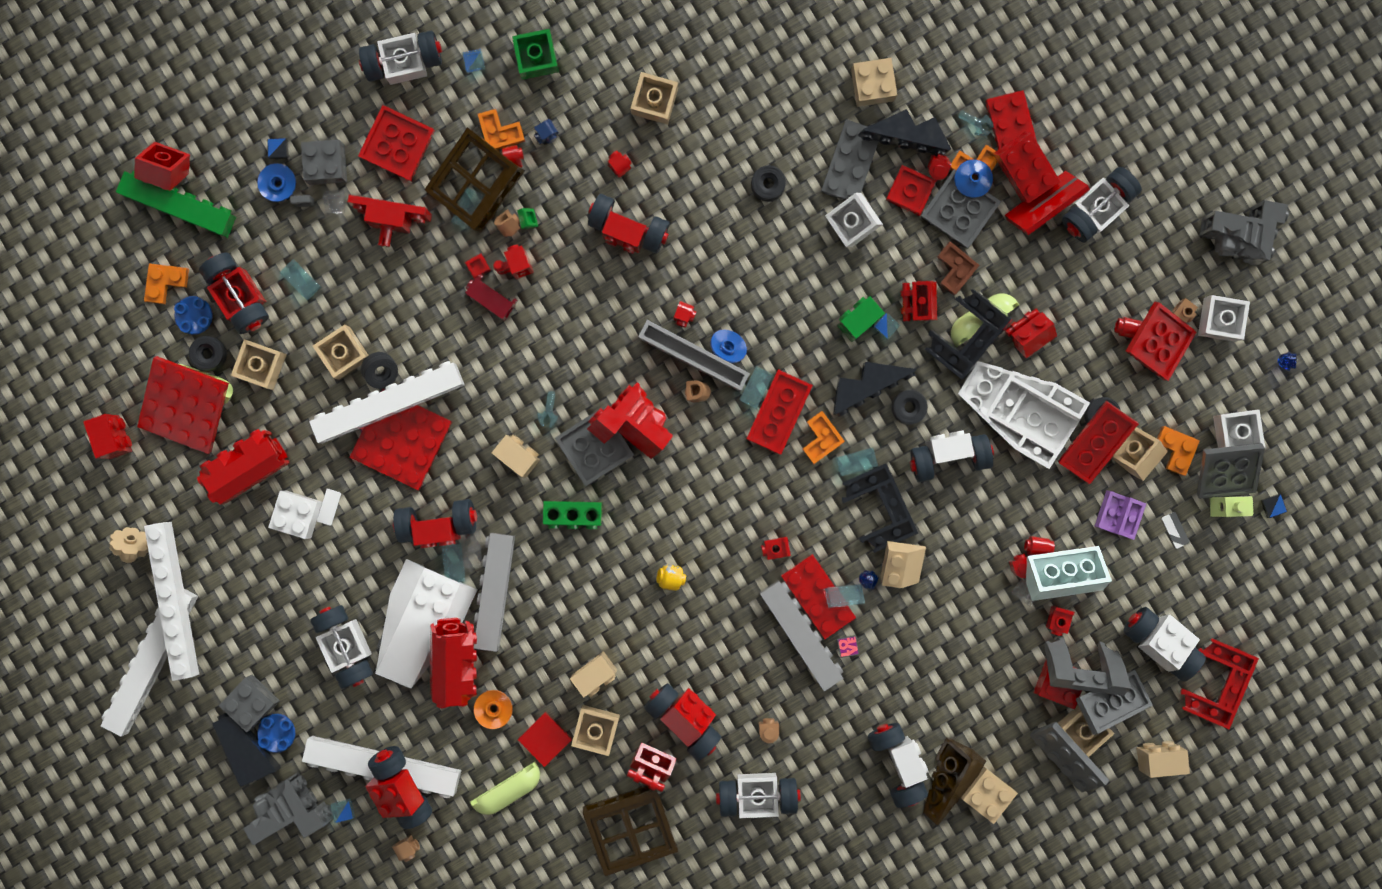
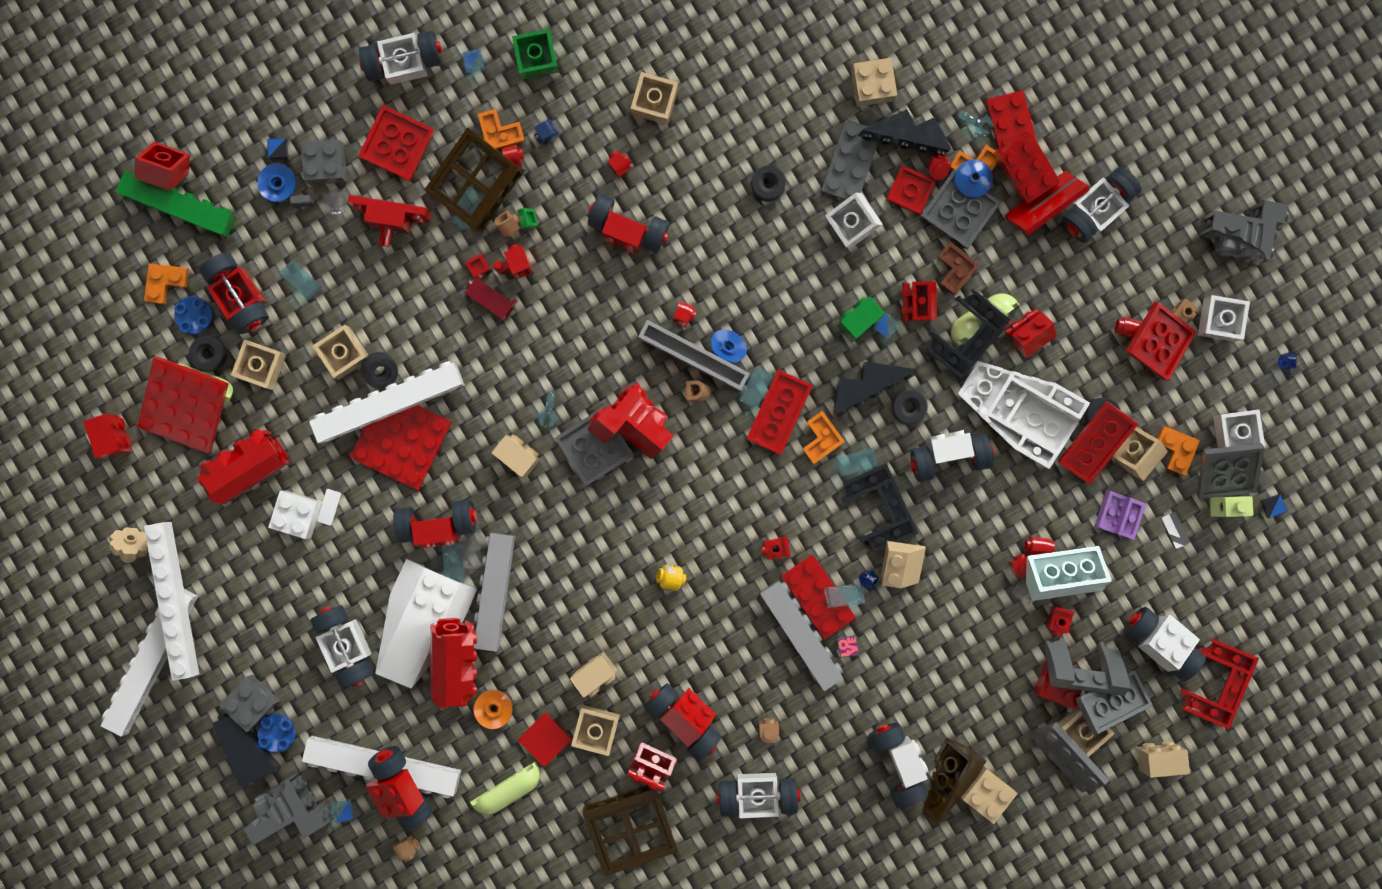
(564, 507): green brick -> none

